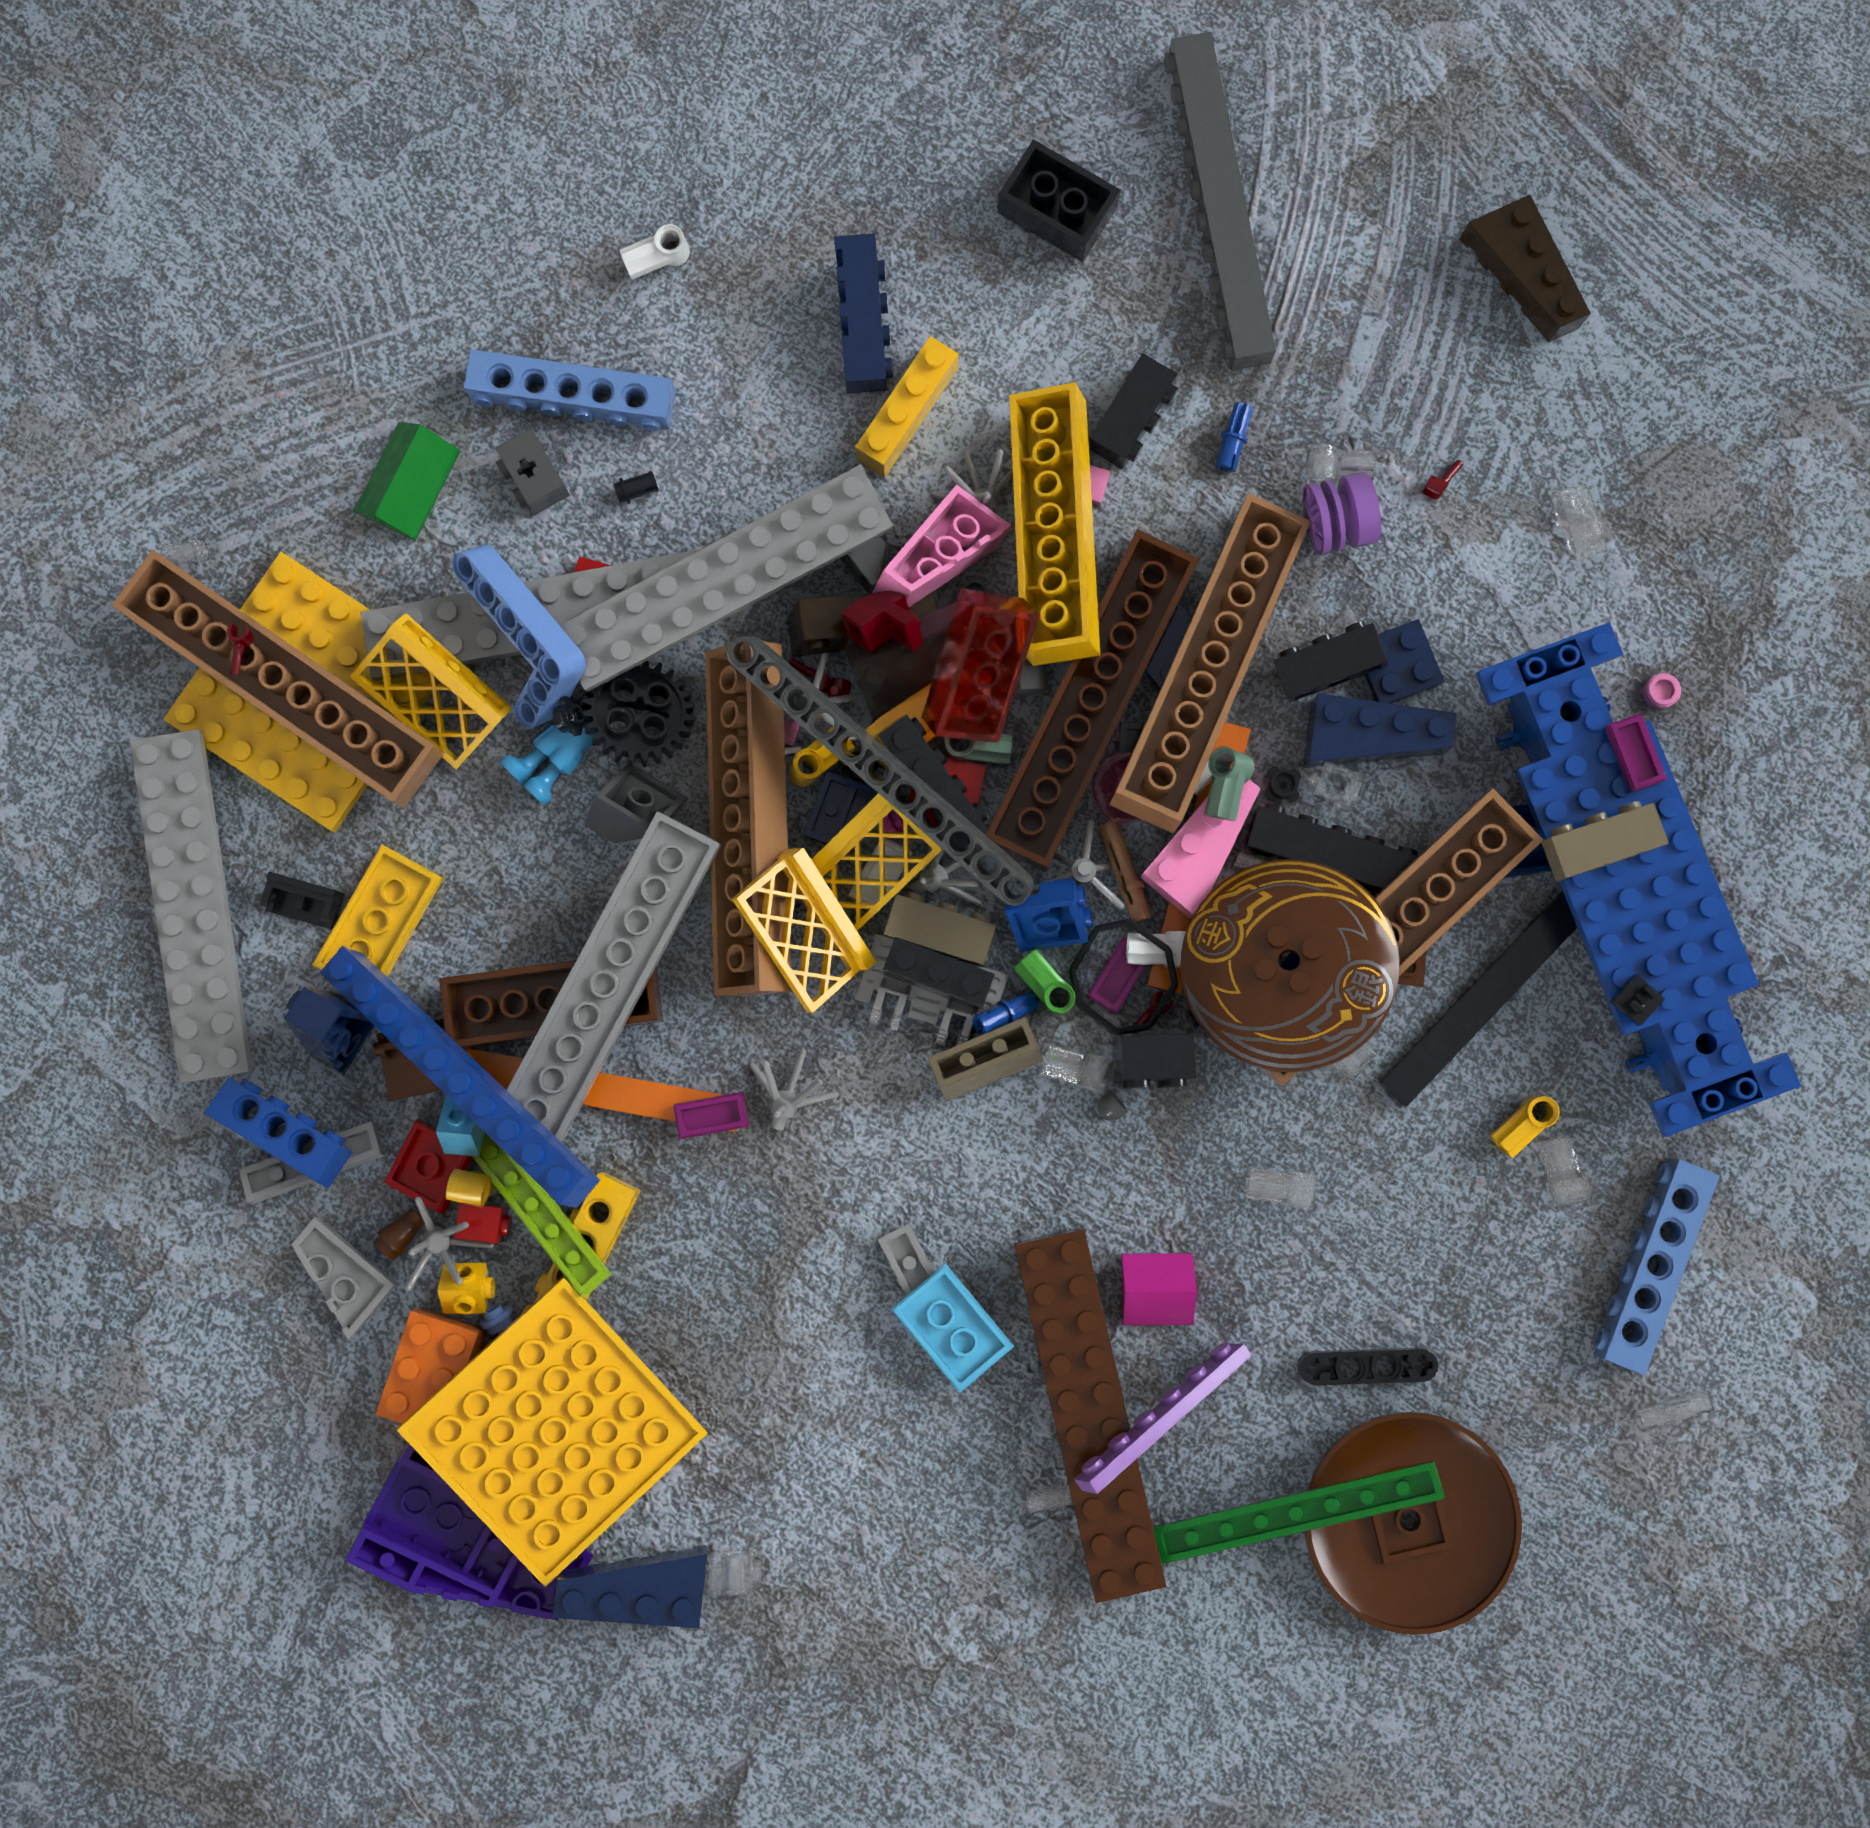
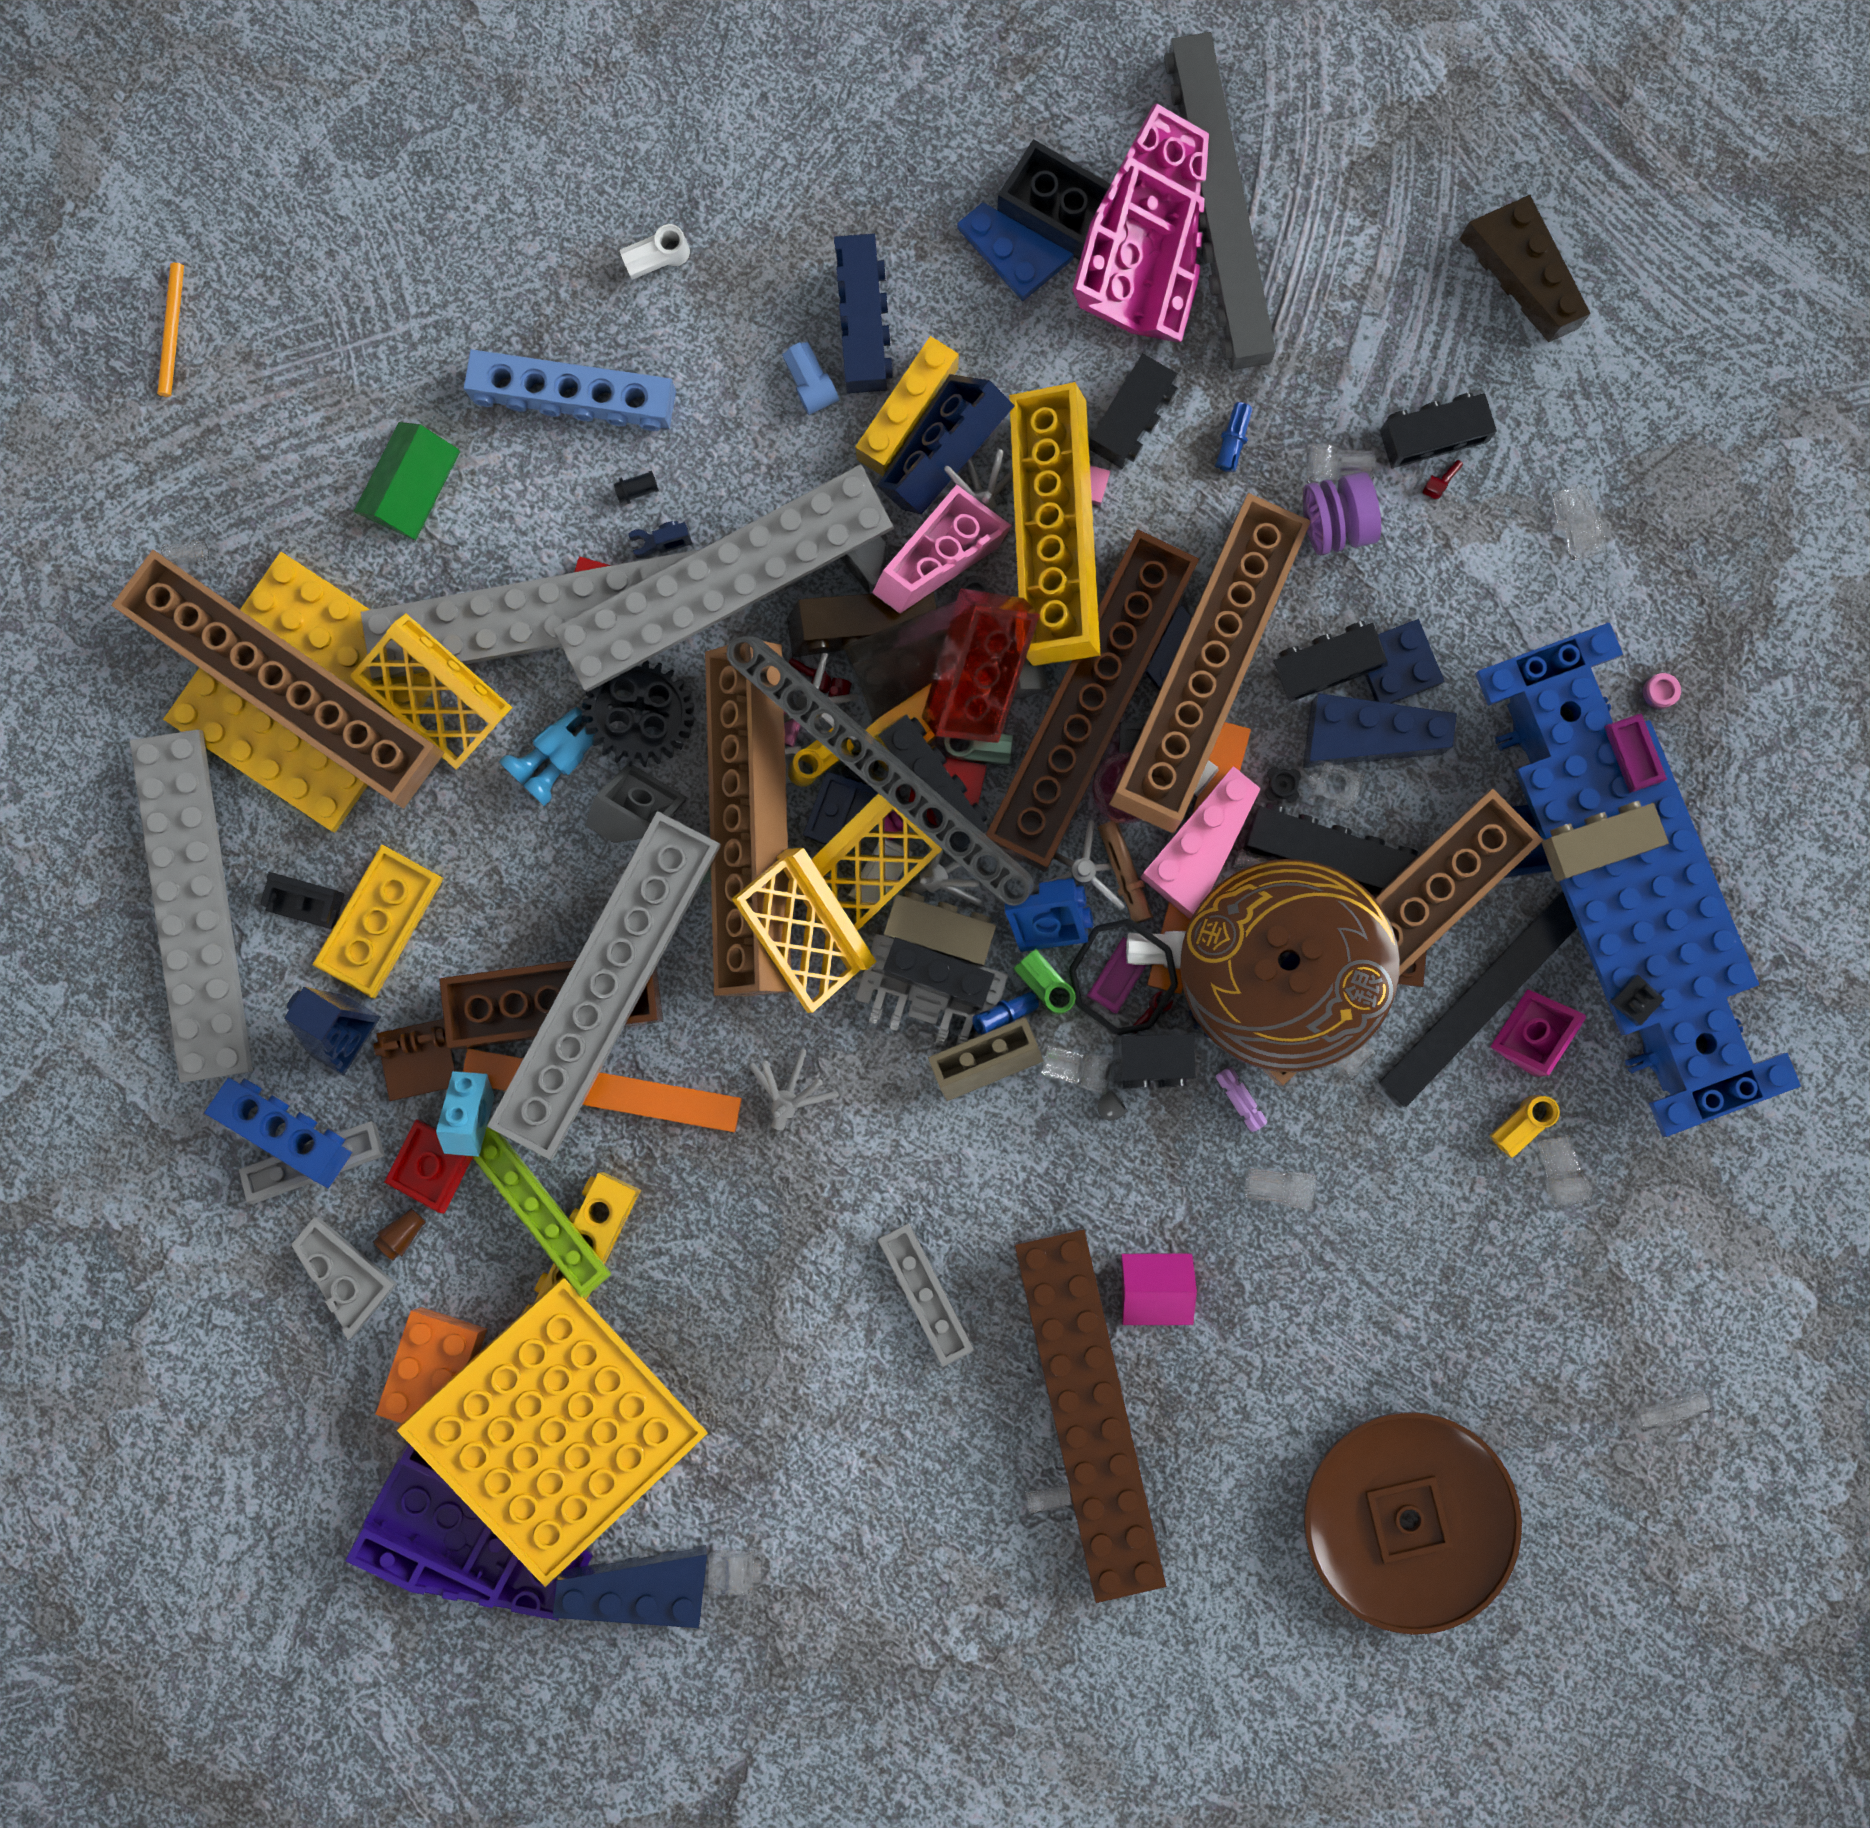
(170, 329): none -> light orange bar
(239, 645): dark red hand -> none
(437, 1241): light grey plant -> none
(460, 1077): blue brick -> none
(469, 1187): yellow piece -> none
(471, 1295): yellow brick -> none
(485, 1223): red brick -> none
(497, 1318): medium blue plate -> none
(526, 453): dark grey brick -> none
(530, 628): medium blue beam -> none
(568, 716): black plate -> none
(667, 538): none -> dark blue plate
(711, 1115): magenta tile -> none
(813, 385): none -> medium blue piece
(881, 617): dark red brick -> none
(946, 435): none -> dark blue wedge
(952, 1327): medium azure tile -> none
(1013, 250): none -> blue wing
(1145, 234): none -> dark pink wedge
(1156, 1422): medium lavender plate -> none
(1226, 782): sand green piece -> none
(1241, 1099): none -> lavender axle
(1299, 1512): green plate -> none
(1367, 1366): black beam -> none
(1437, 429): none -> black brick
(1537, 1033): none -> dark pink slope
(1673, 1254): medium blue brick -> none

